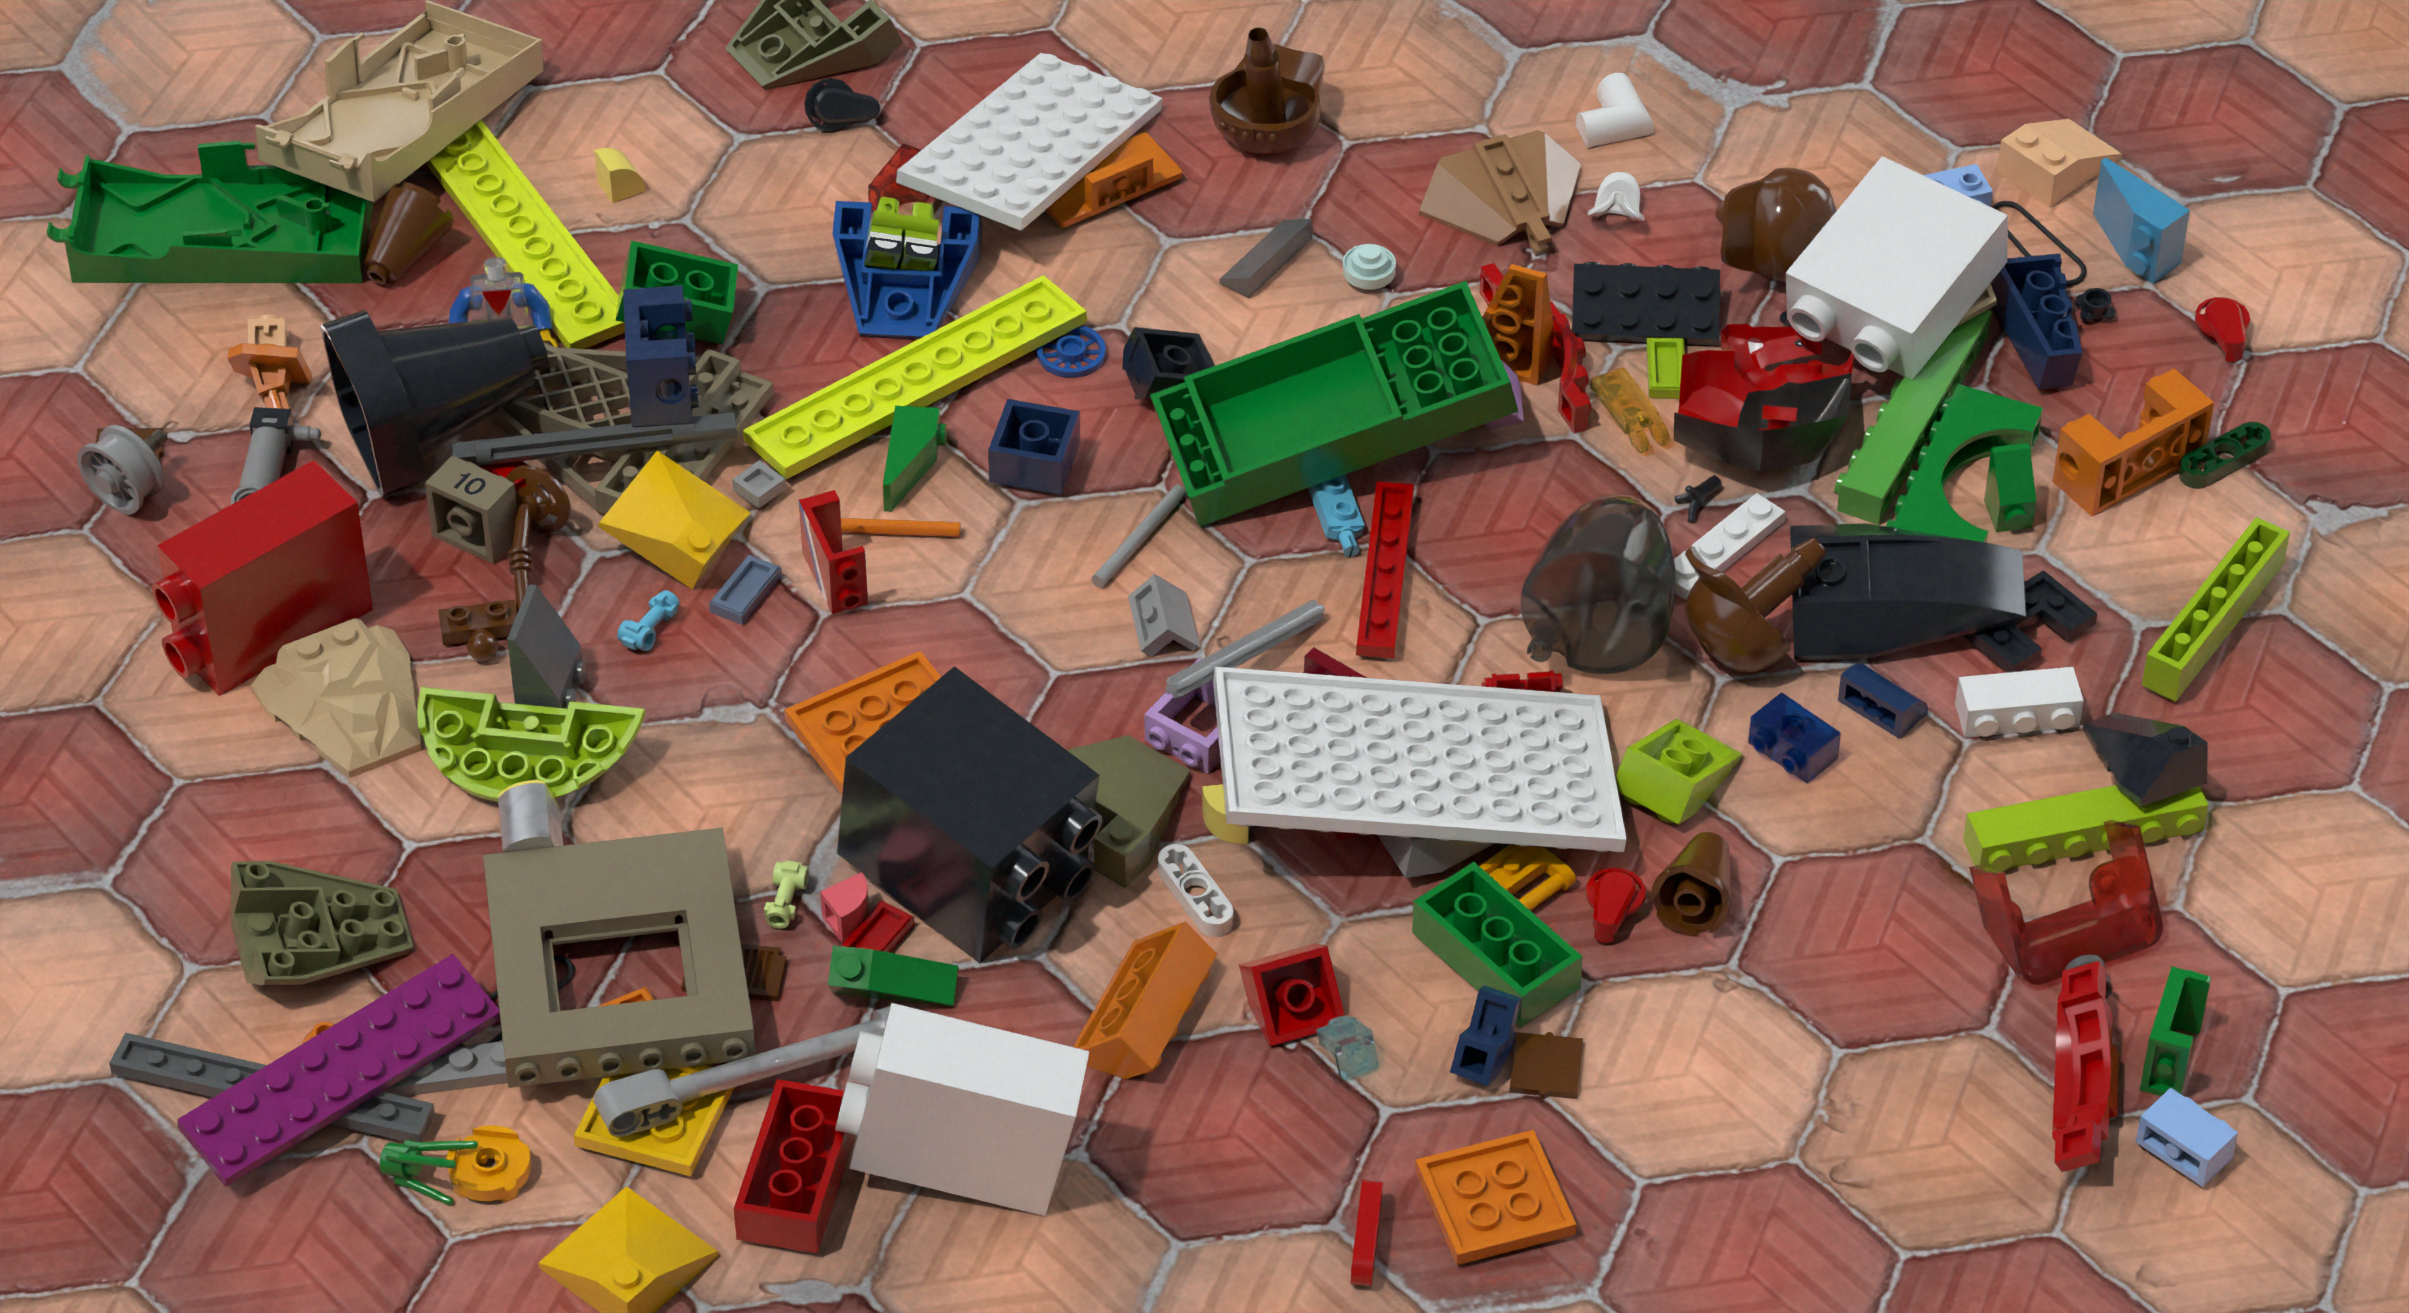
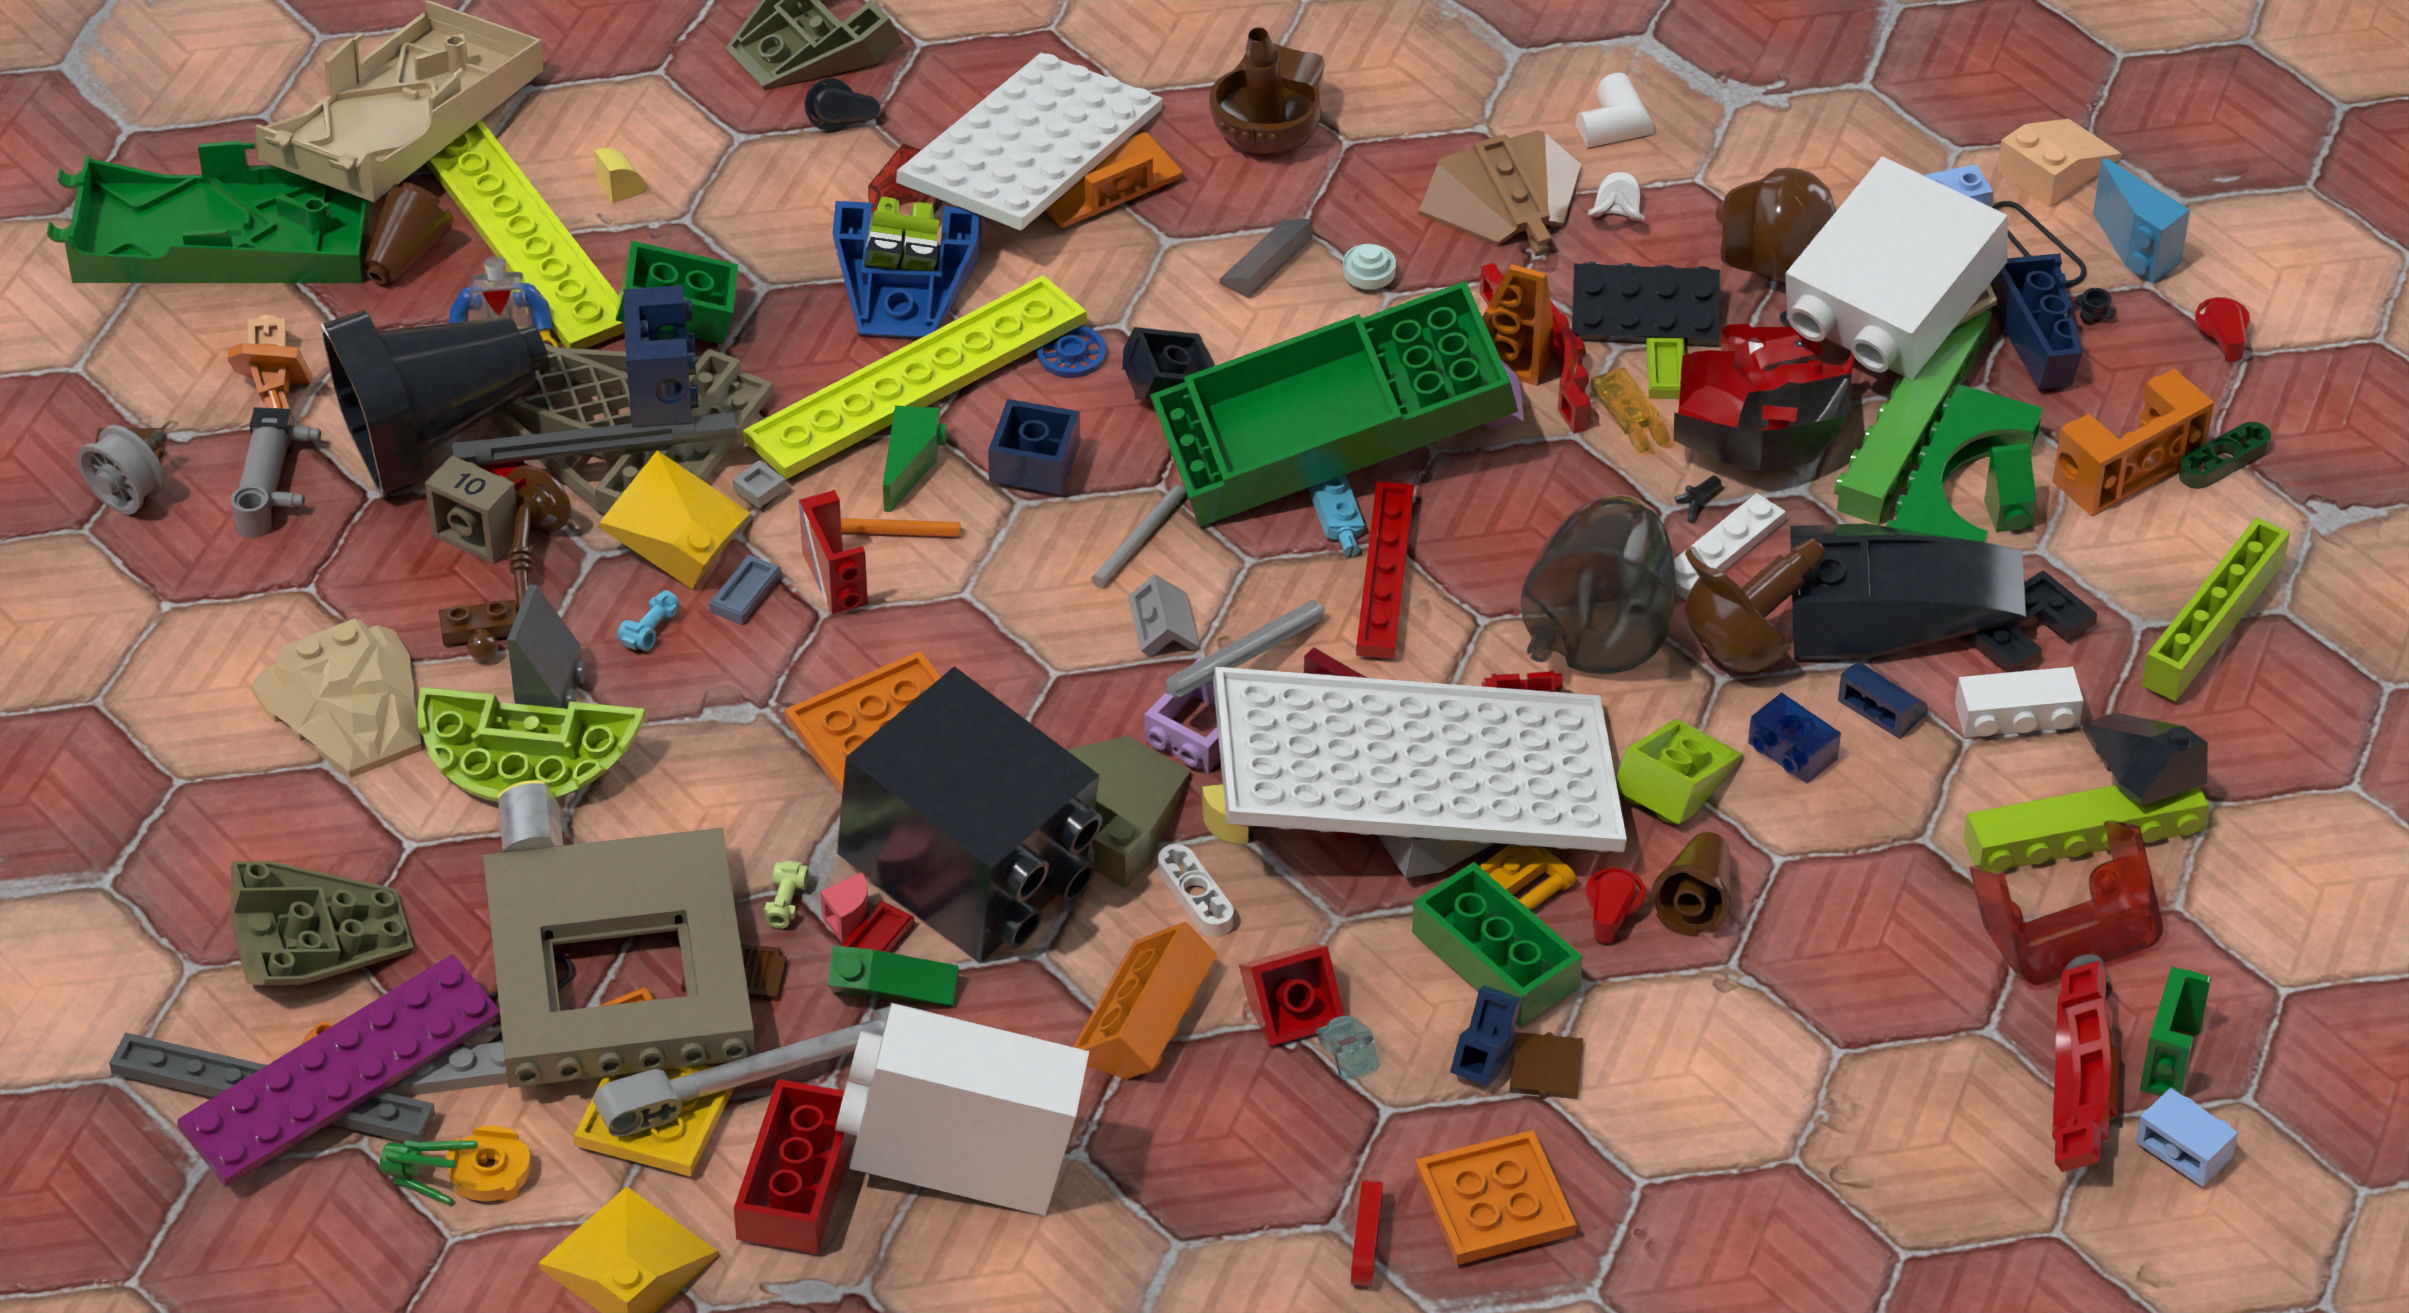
(262, 577): red brick -> none

